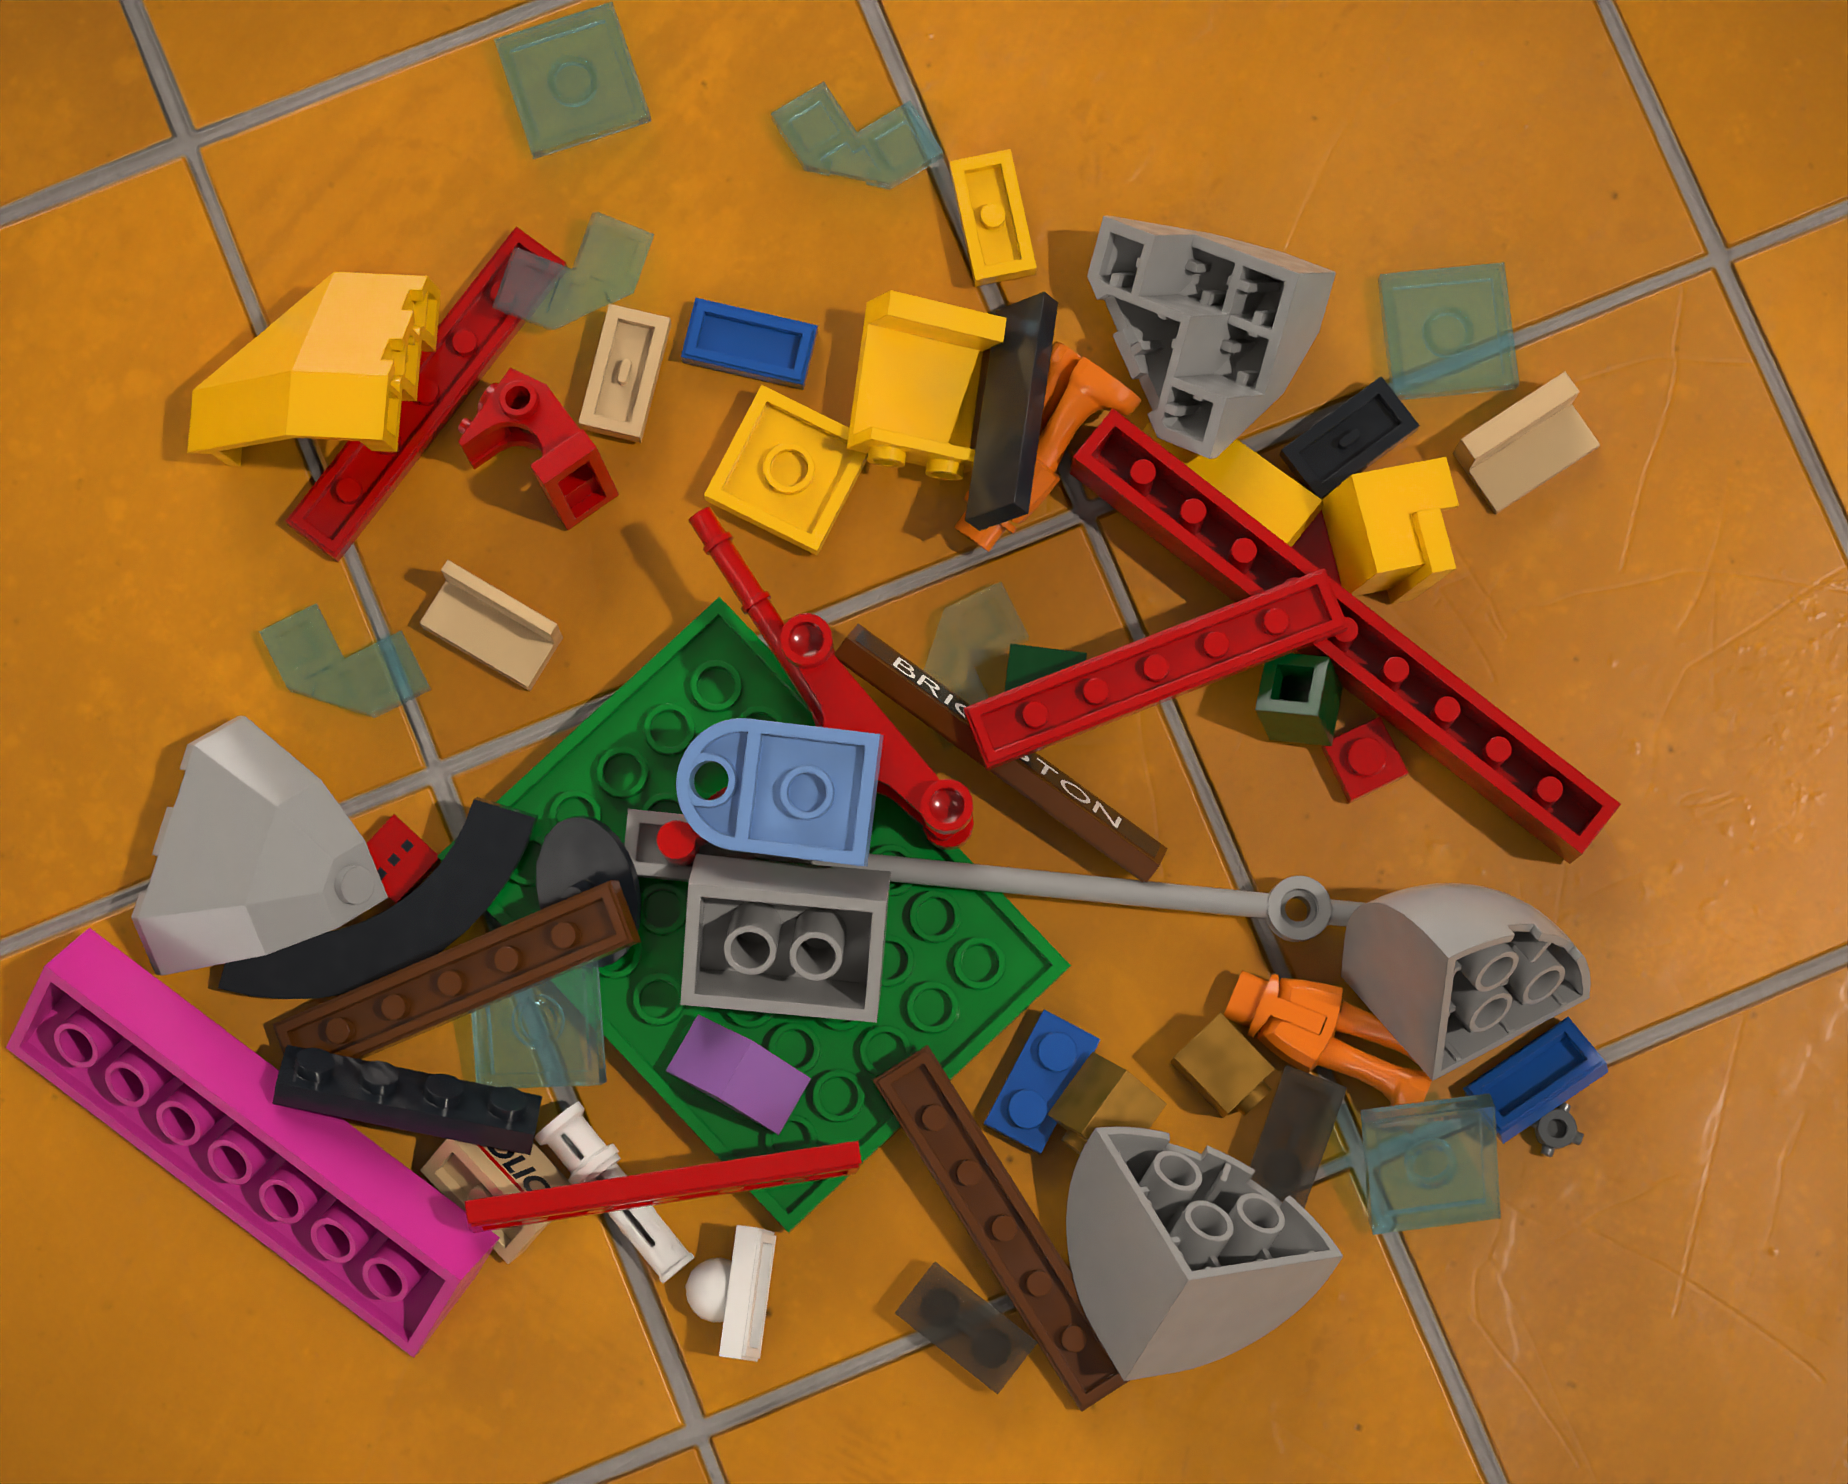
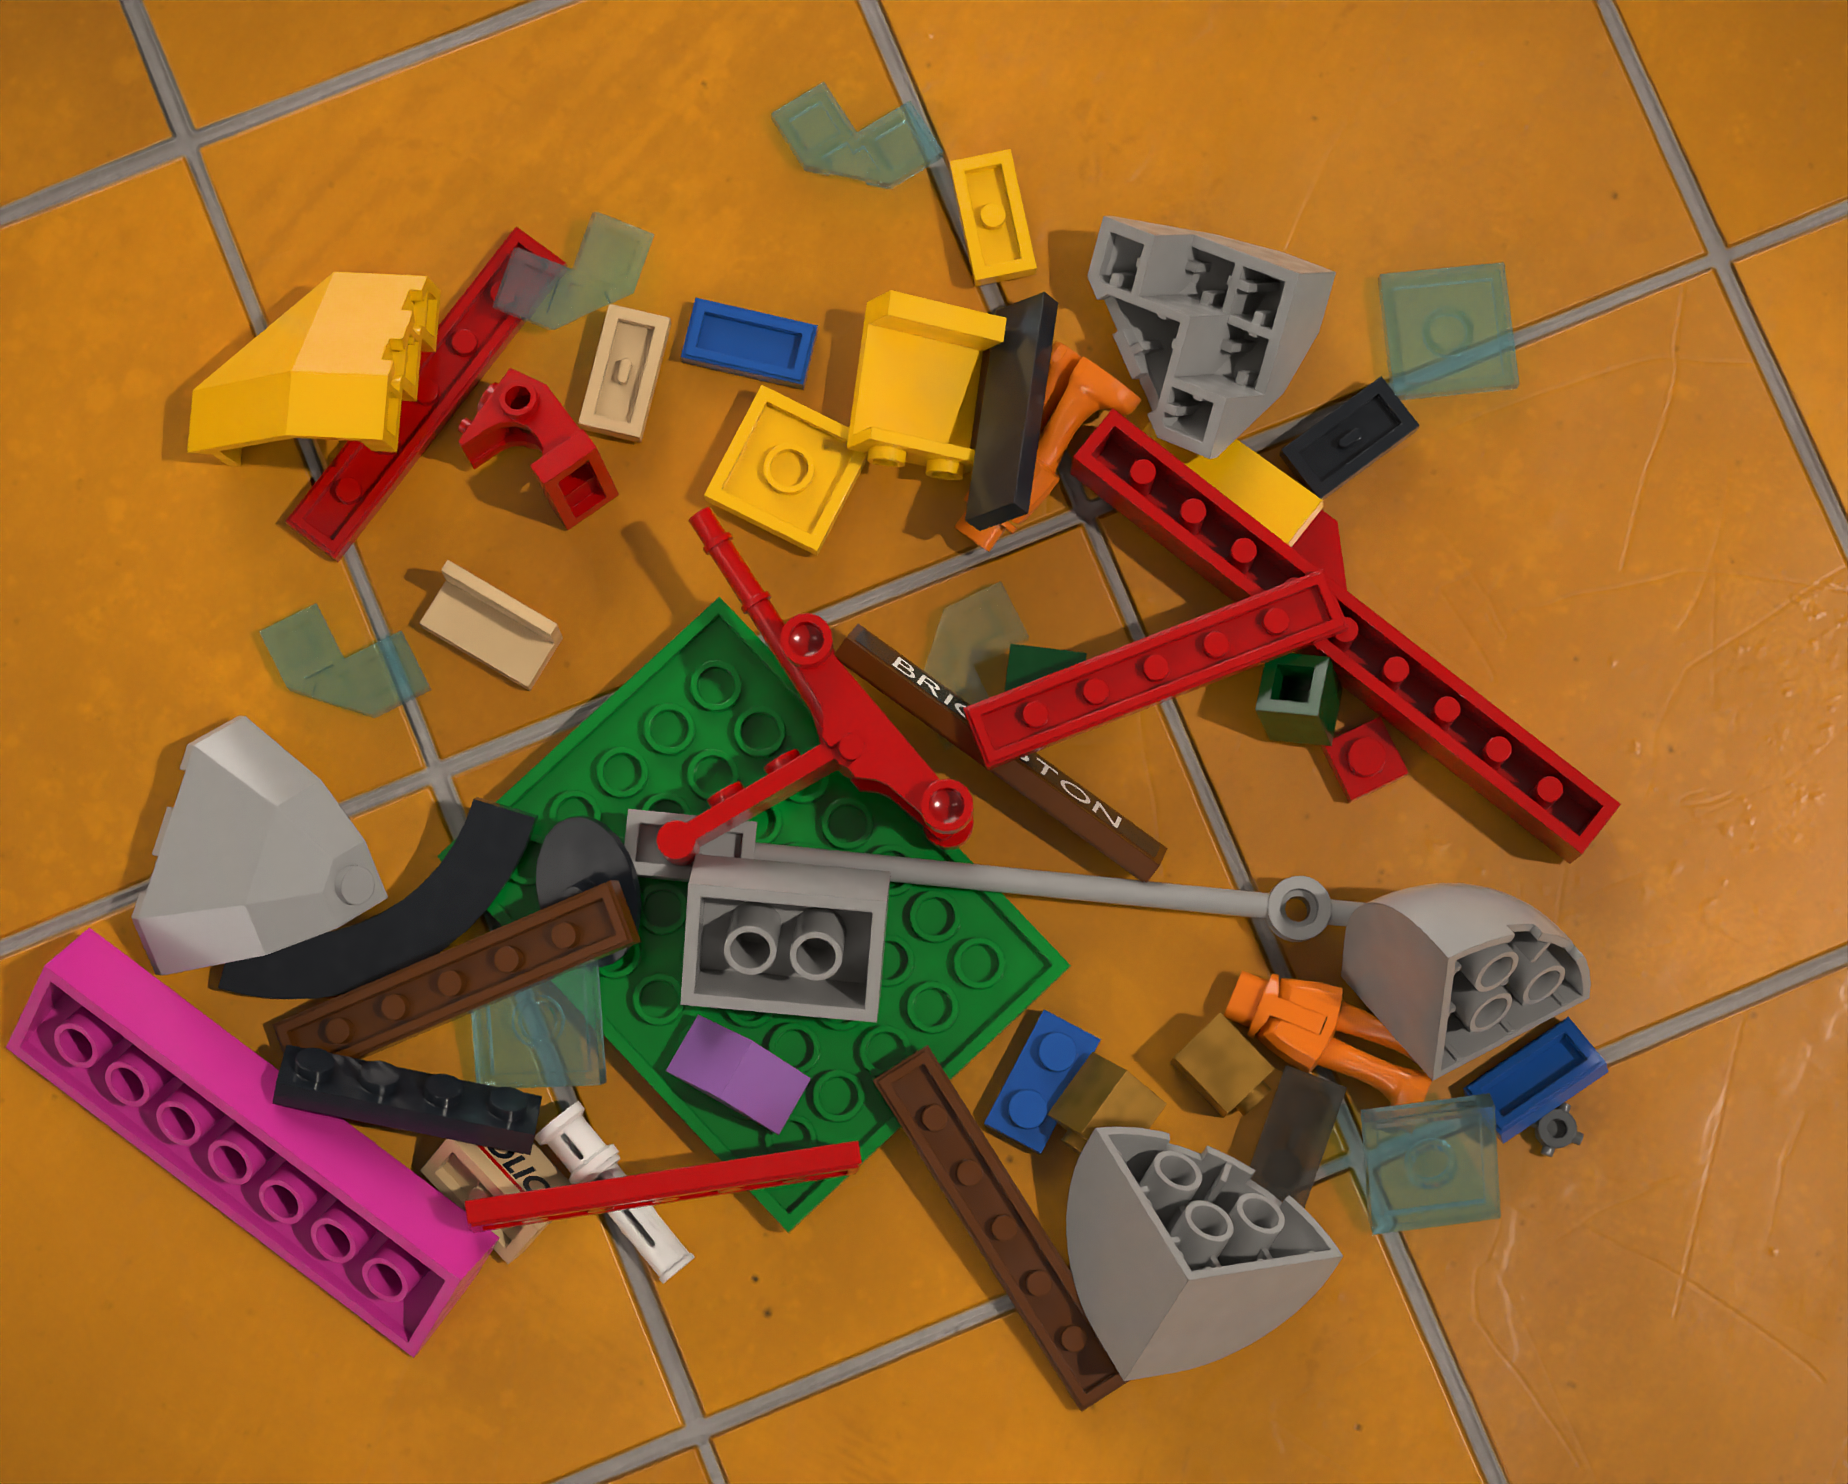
(401, 858): red tile -> none
(572, 80): clear light blue tile -> none
(736, 1292): white tile -> none
(787, 789): medium blue tile -> none
(966, 1327): clear smoke plate -> none
(1392, 529): yellow plate -> none
(1526, 444): tan panel -> none

